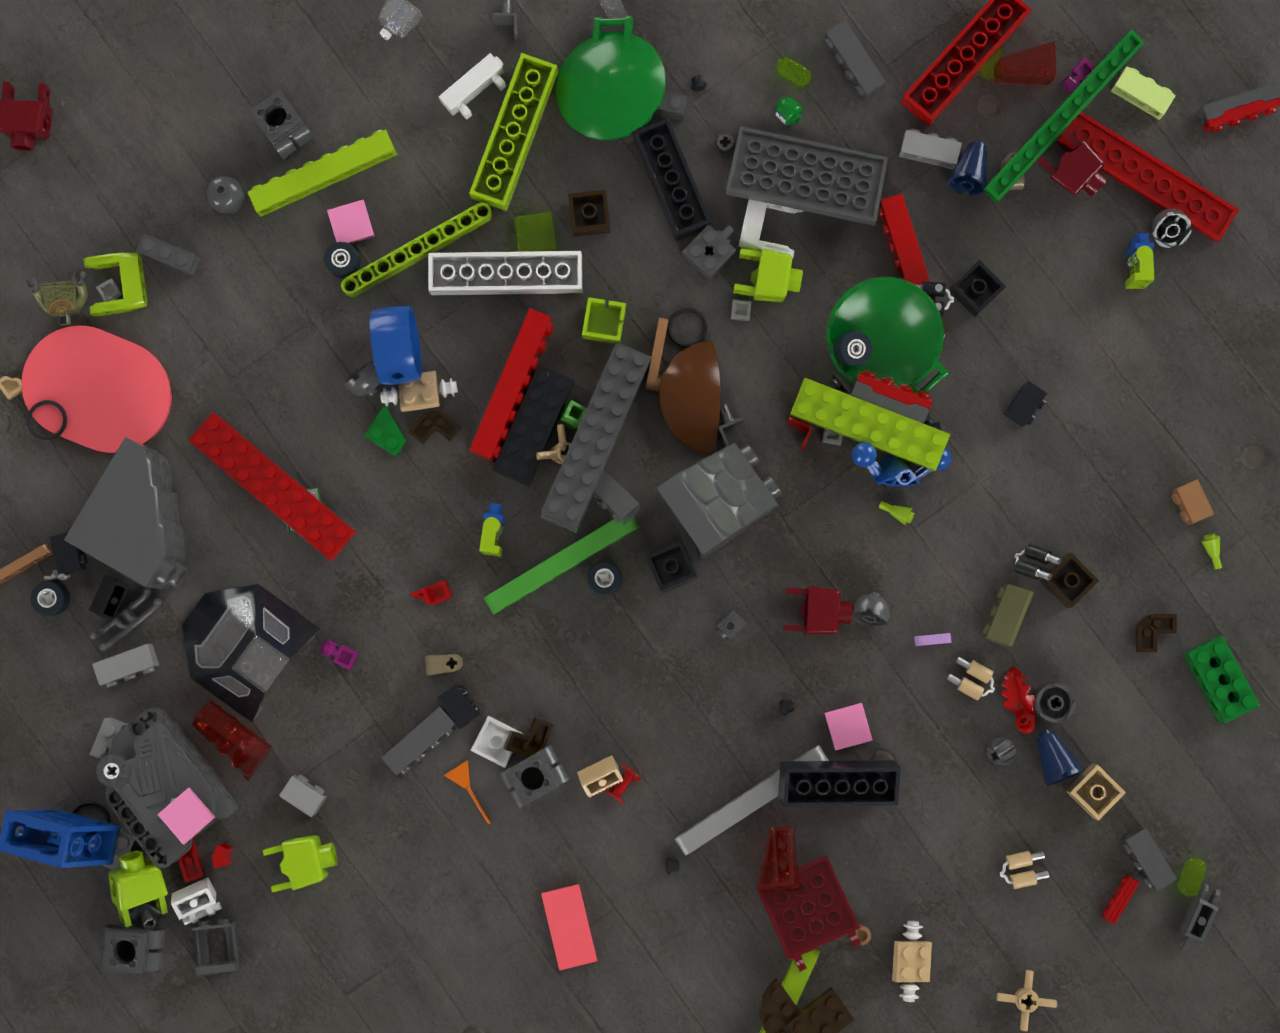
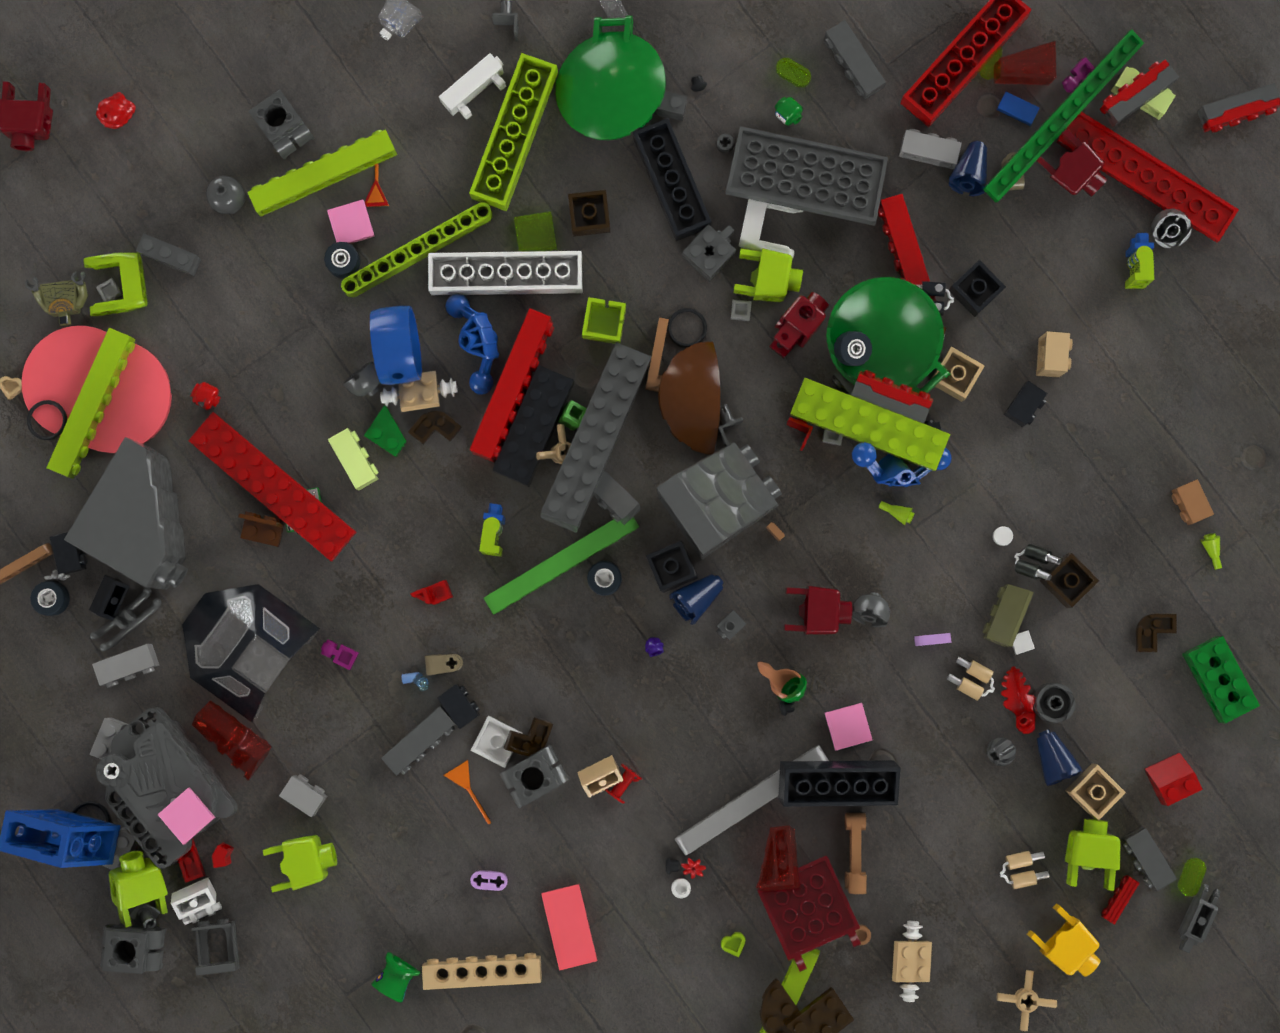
(91, 403): none -> lime brick
(118, 111): none -> red hair
(205, 395): none -> red head
(261, 530): none -> reddish brown bracket
(354, 458): none -> yellowish green brick
(376, 196): none -> piece
(395, 977): none -> green hat
(417, 678): none -> clear light blue arm
(433, 980): none -> tan brick
(477, 339): none -> blue piece
(489, 885): none -> lavender beam
(654, 646): none -> dark purple plate
(681, 888): none -> white tile
(693, 868): none -> red plant
(696, 597): none -> dark blue cone
(733, 944): none -> lime tile
(775, 531): none -> medium nougat tile
(785, 683): none -> piece
(797, 329): none -> dark red piece
(855, 879): none -> medium nougat piece
(963, 374): none -> tan brick
(1002, 536): none -> white tile
(1017, 108): none -> blue tile
(1023, 643): none -> white tile
(1053, 354): none -> tan brick
(1071, 946): none -> yellow piece
(1092, 850): none -> lime piece
(1138, 93): none -> piece
(1173, 779): none -> red slope

